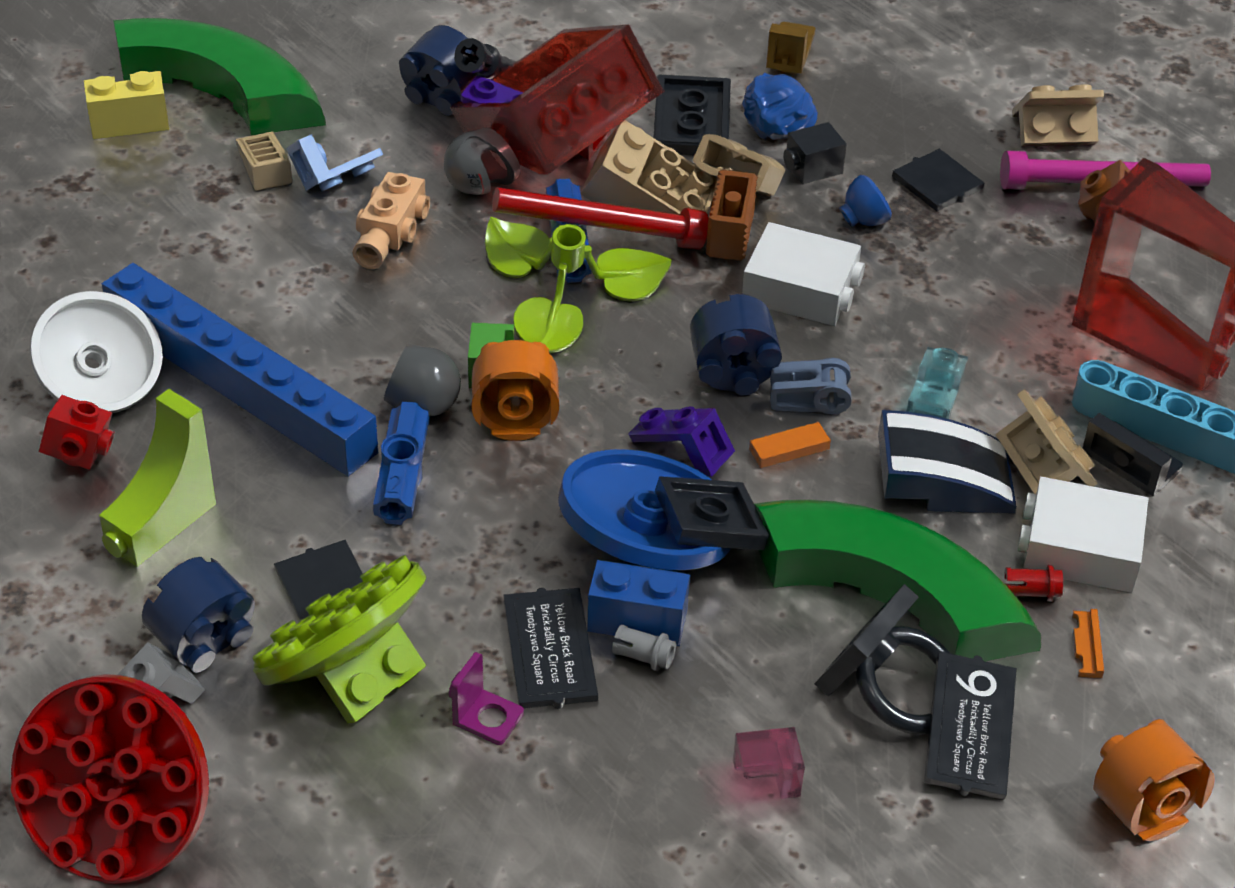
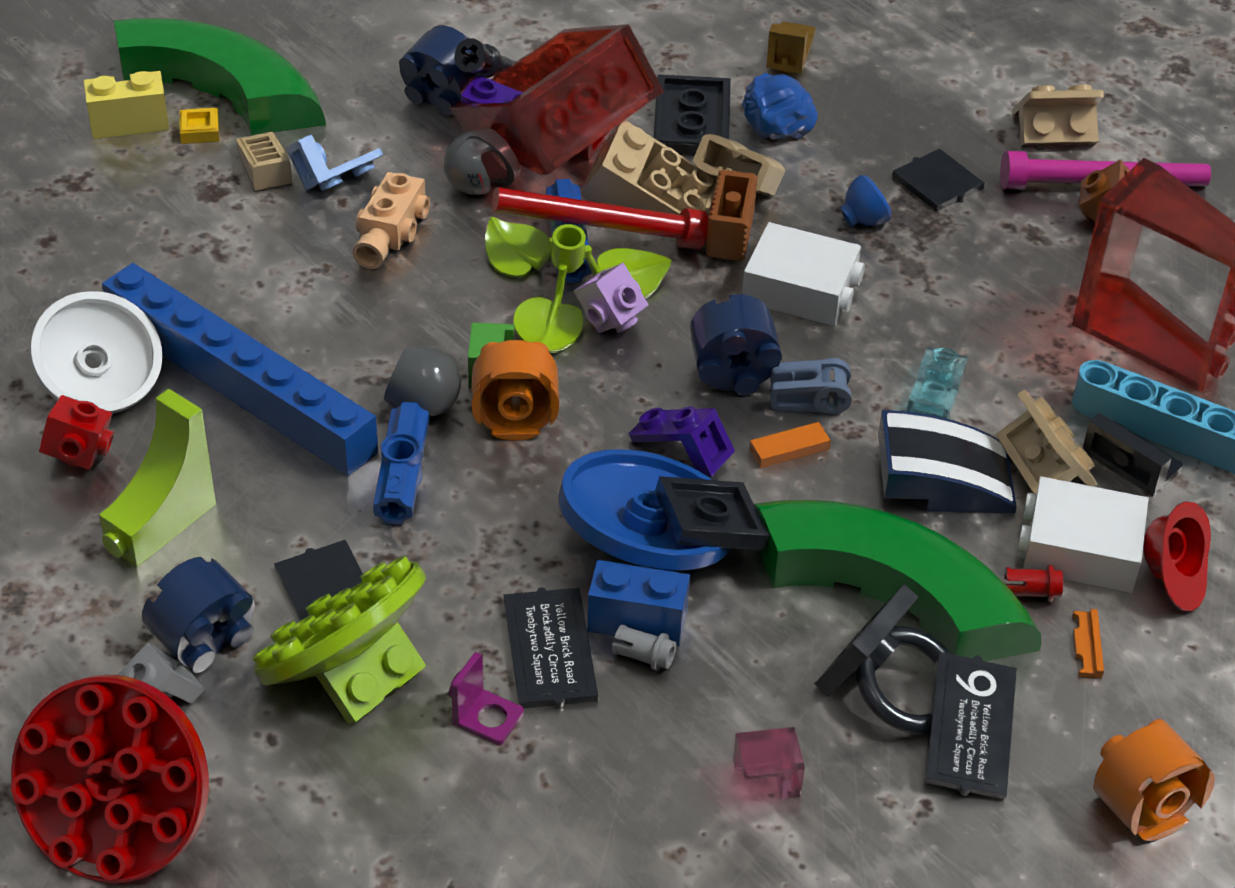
(199, 125): none -> yellow tile
(611, 299): none -> lavender brick
(815, 153): black brick -> none
(1178, 553): none -> red piece

